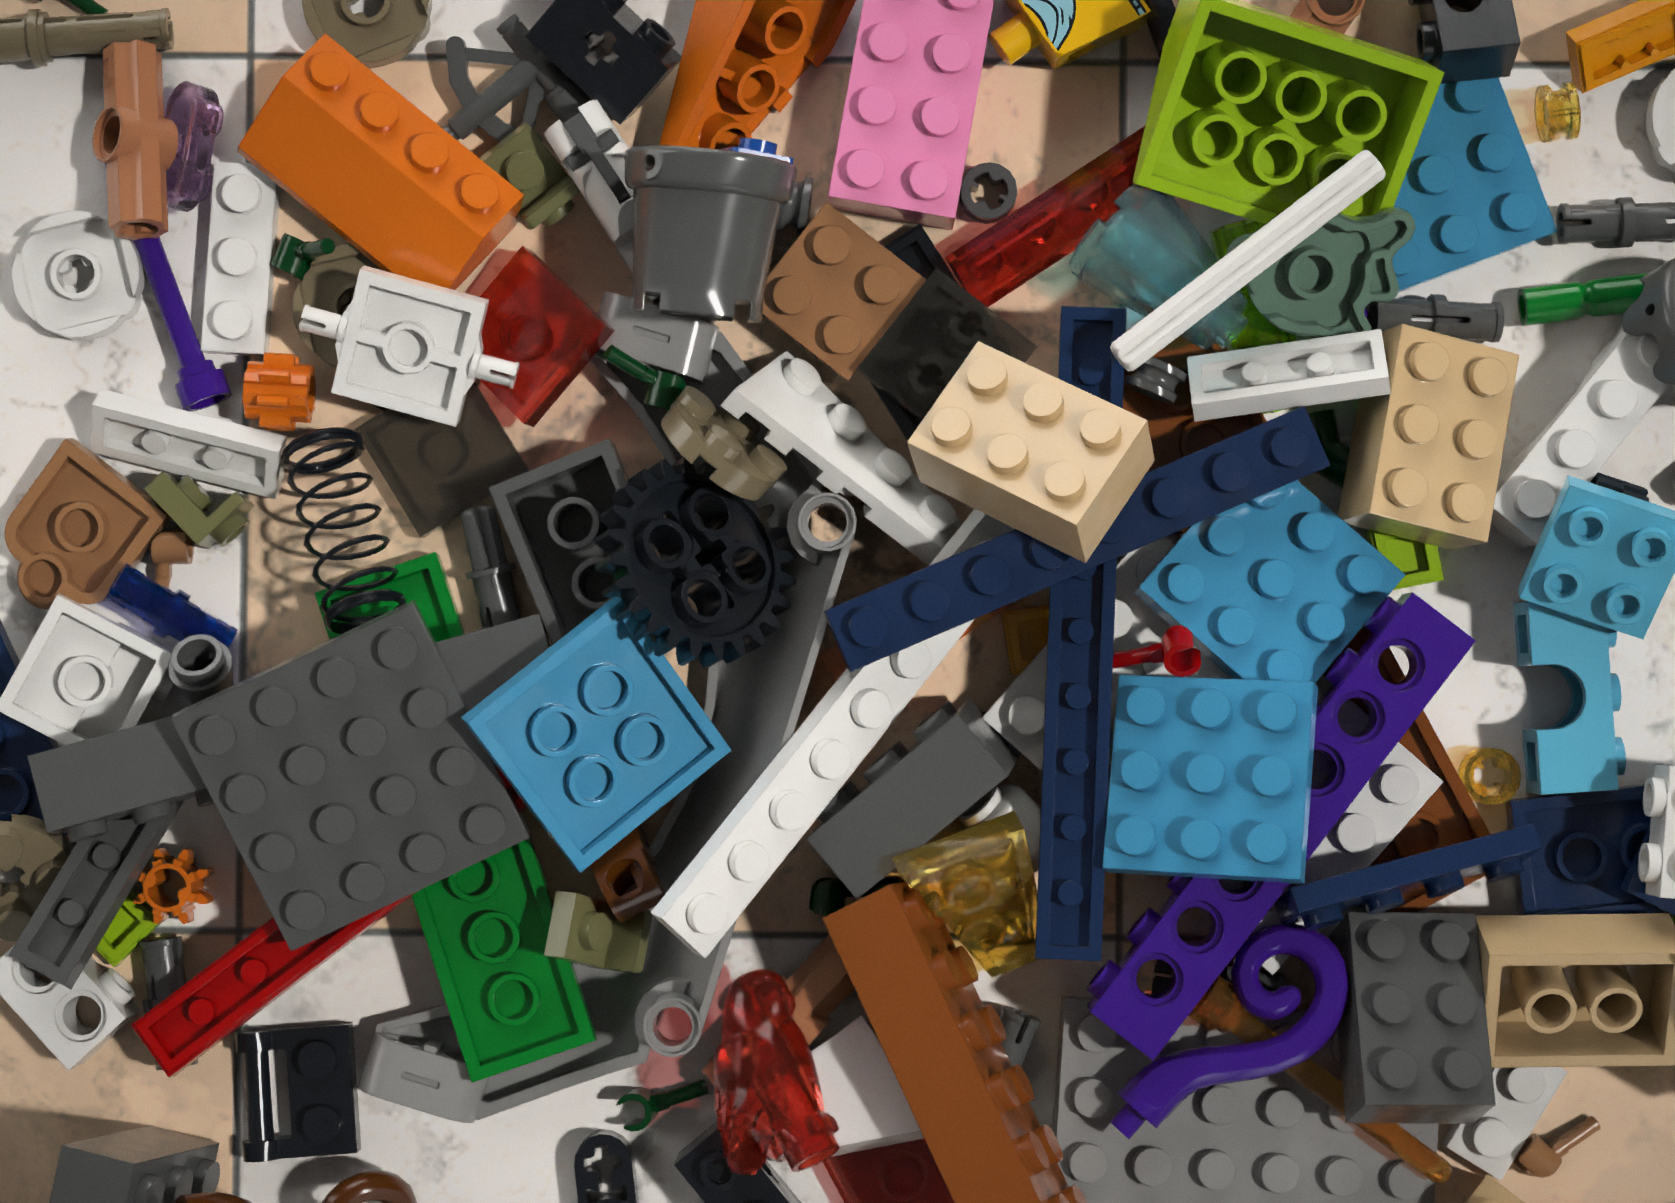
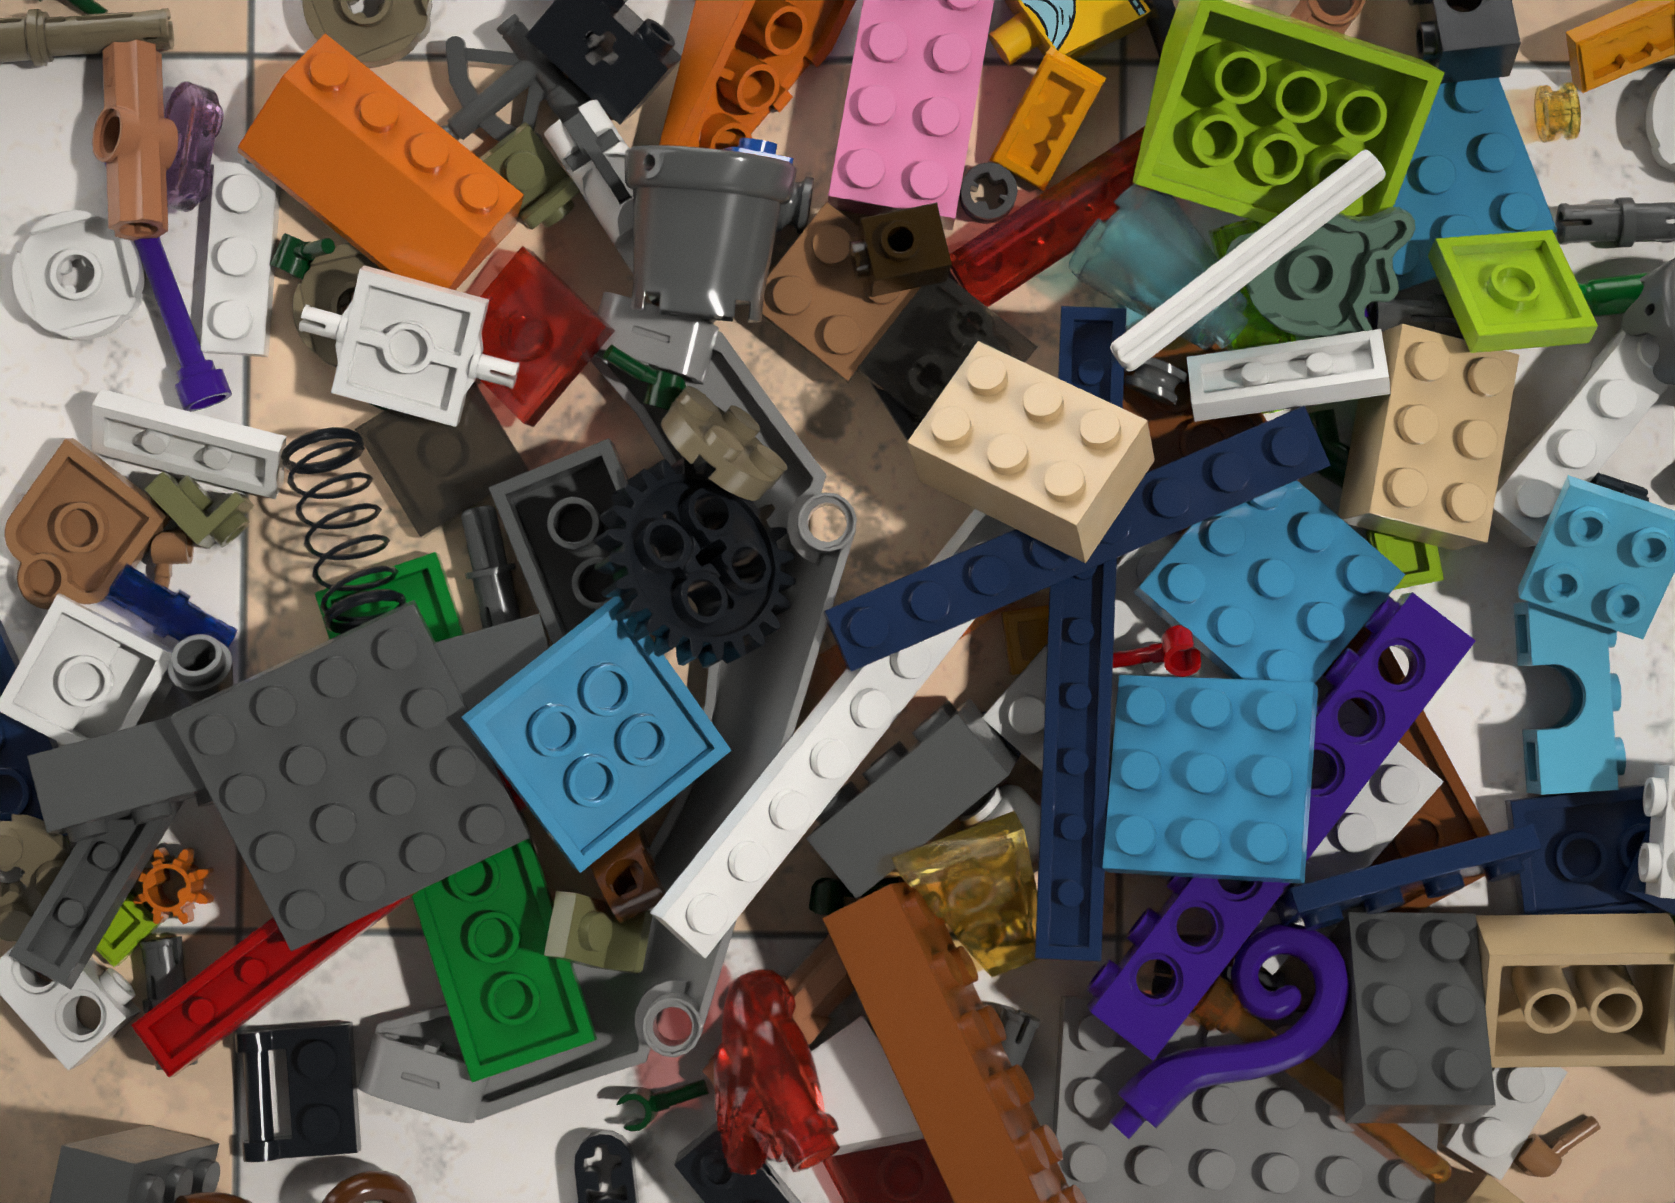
(279, 391): orange gear -> none
(849, 456): white wing -> none
(901, 250): none -> dark brown brick
(1047, 118): none -> light orange plate
(1499, 760): clear yellow bush -> none
(1512, 291): none -> lime plate

